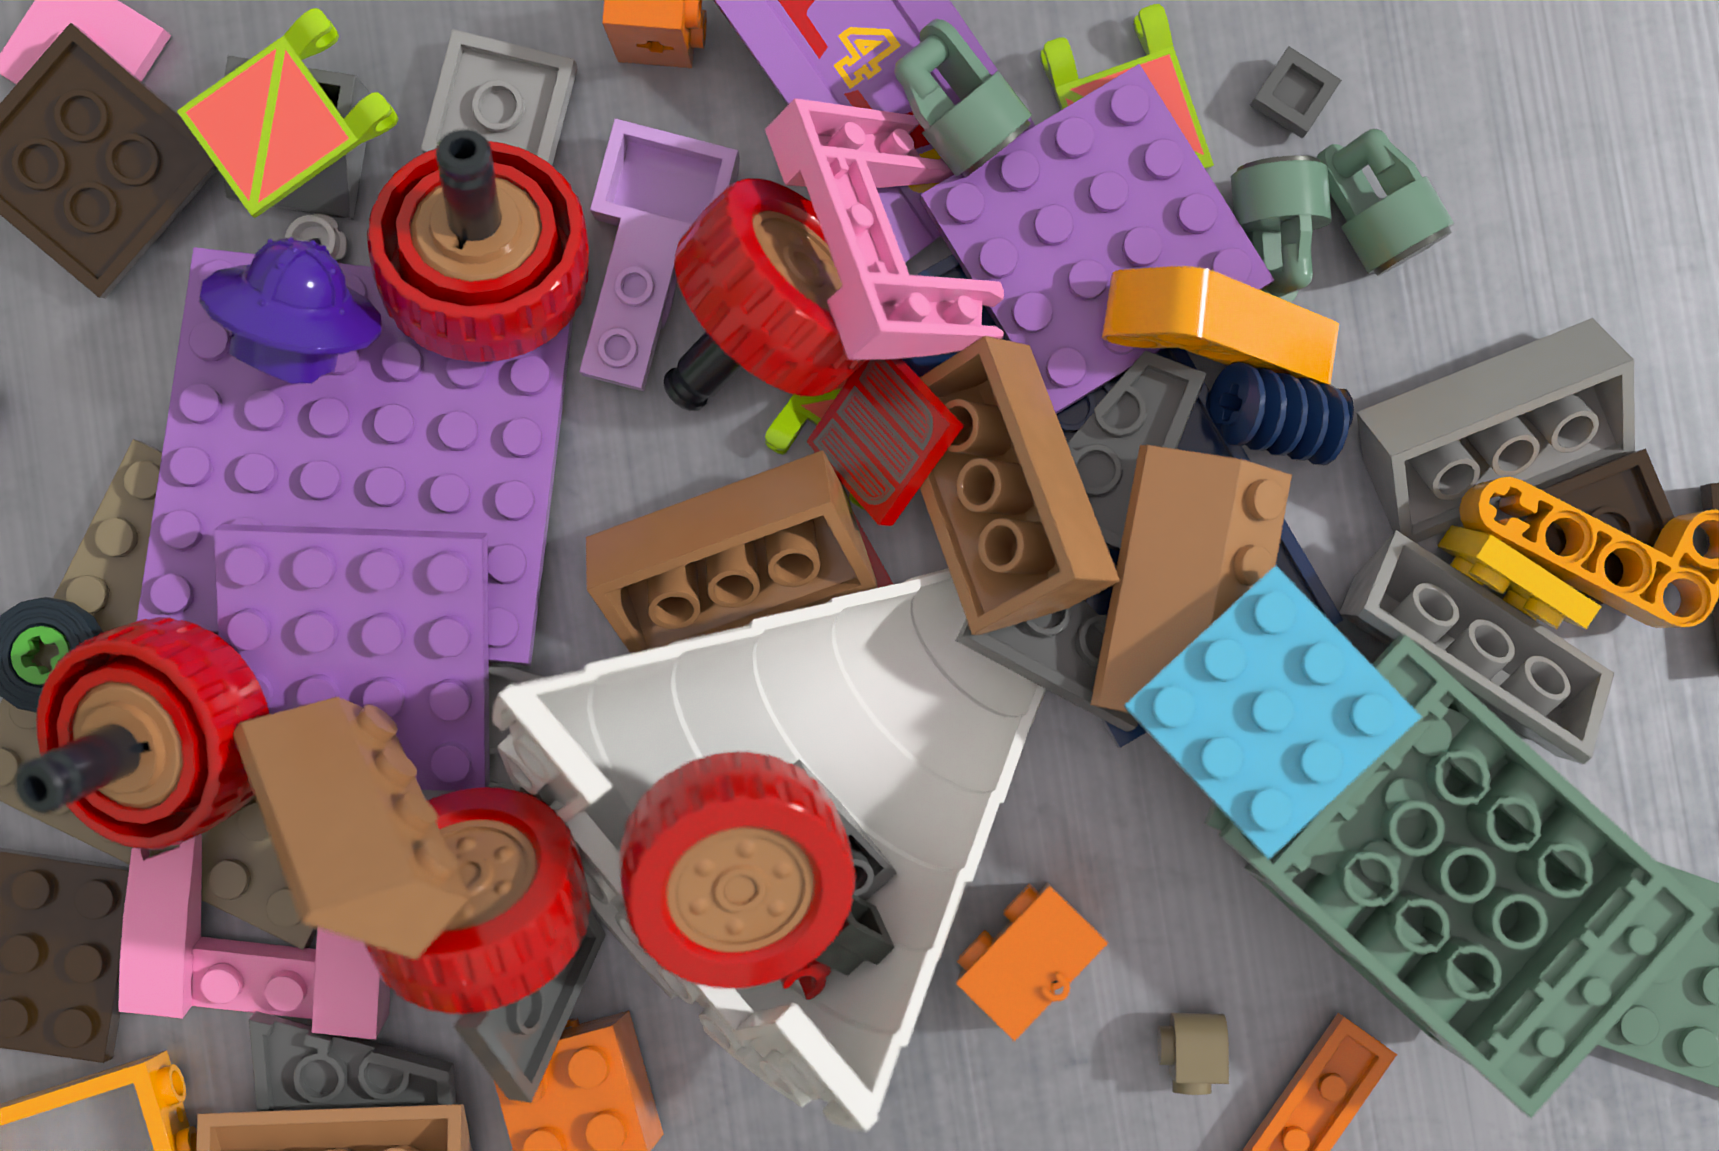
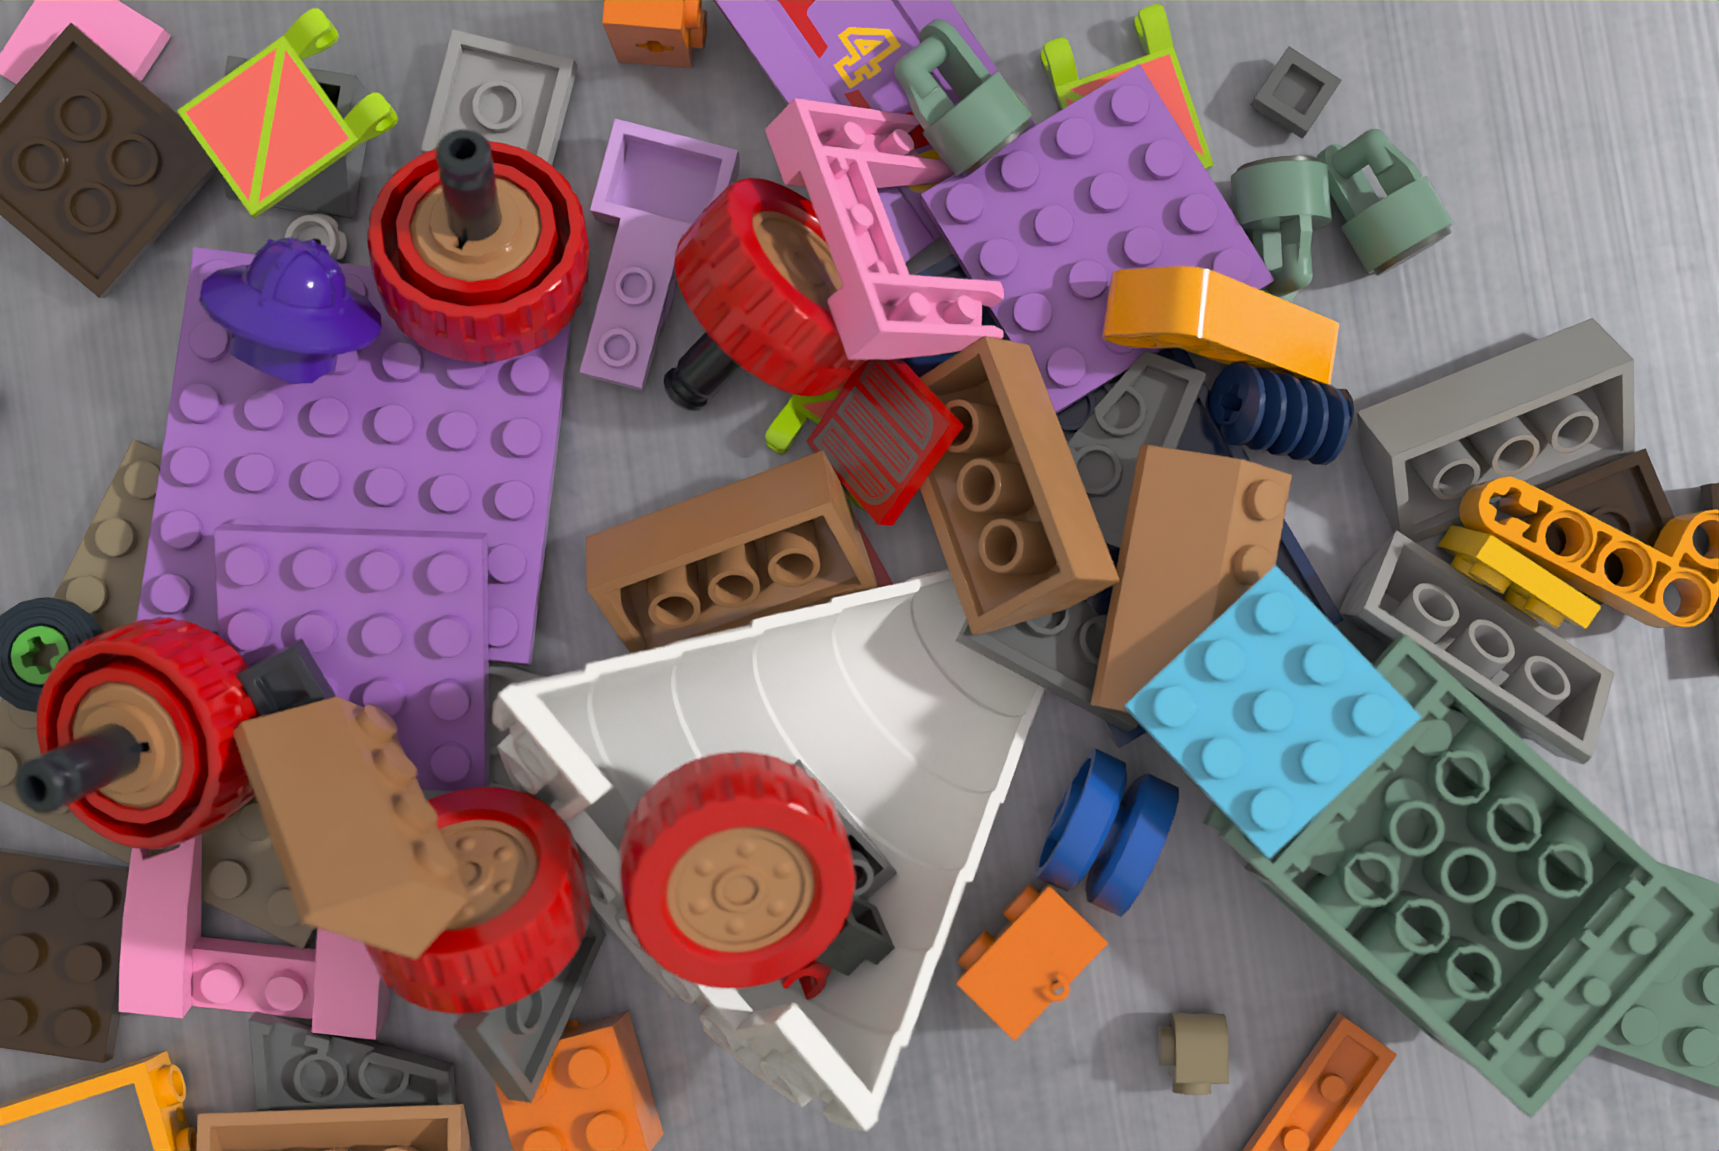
(285, 680): none -> black plate
(1107, 832): none -> blue wheel

